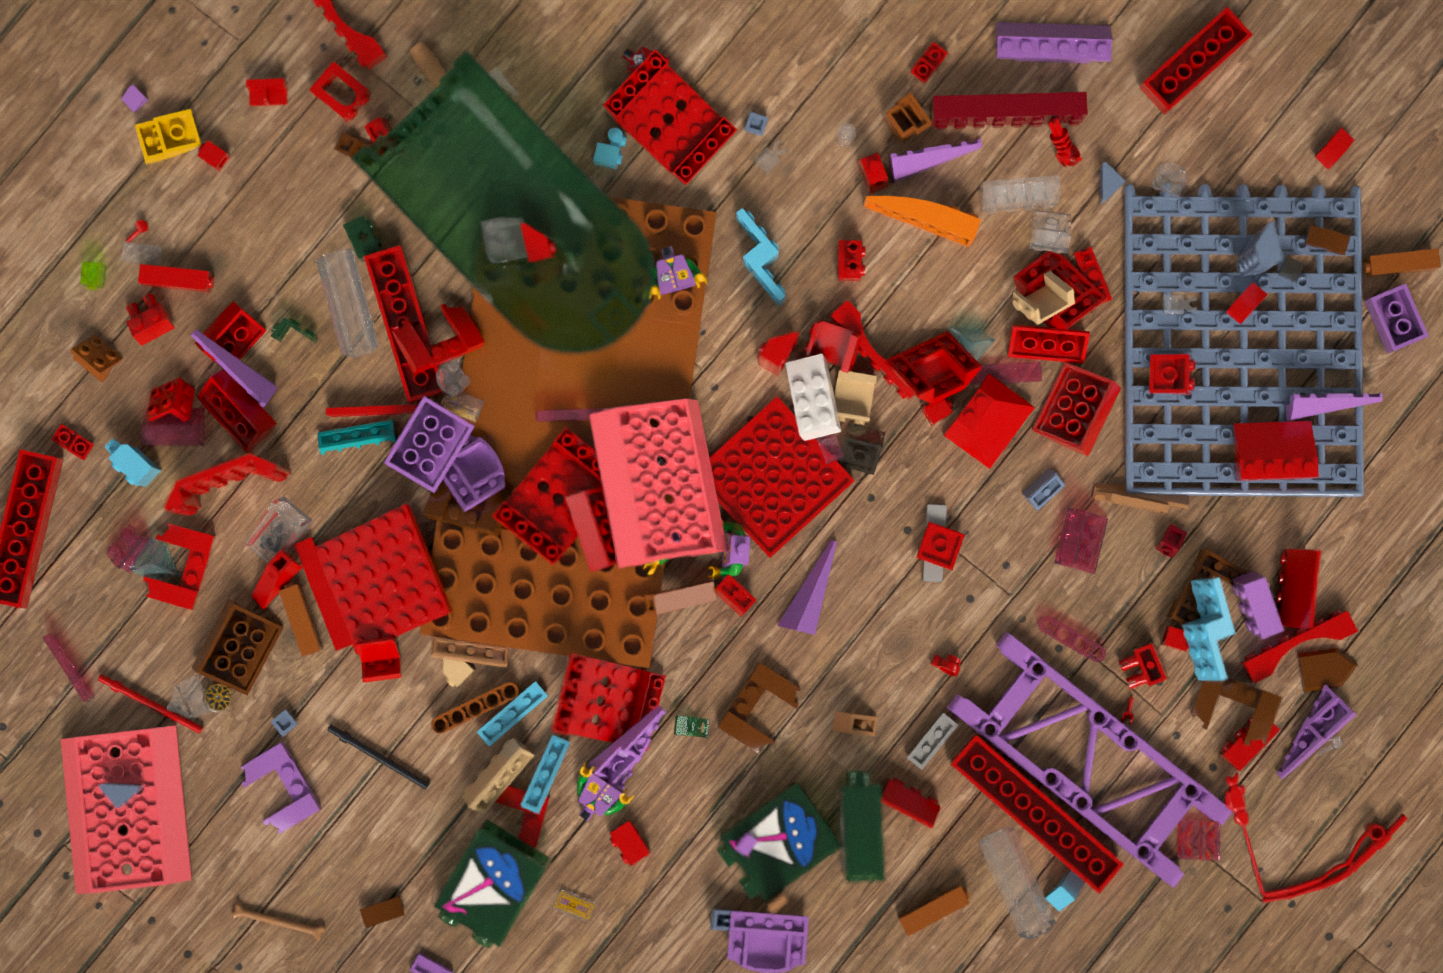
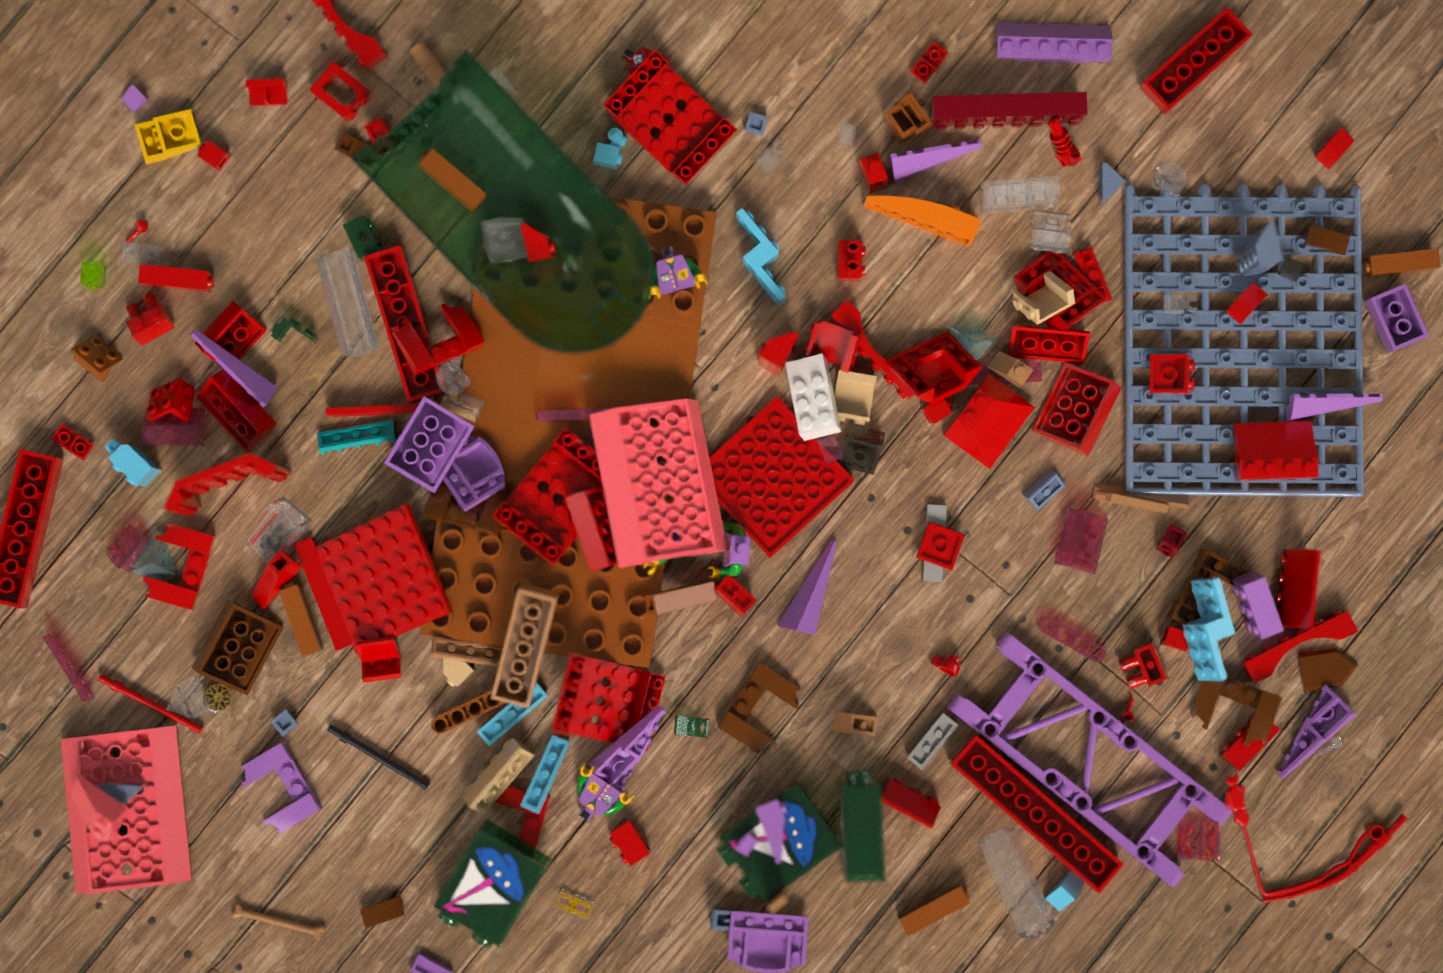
(98, 809): none -> coral slope
(451, 180): none -> dark orange brick
(525, 645): none -> medium nougat brick
(773, 824): none -> medium lavender slope
(1010, 369): none -> medium nougat slope

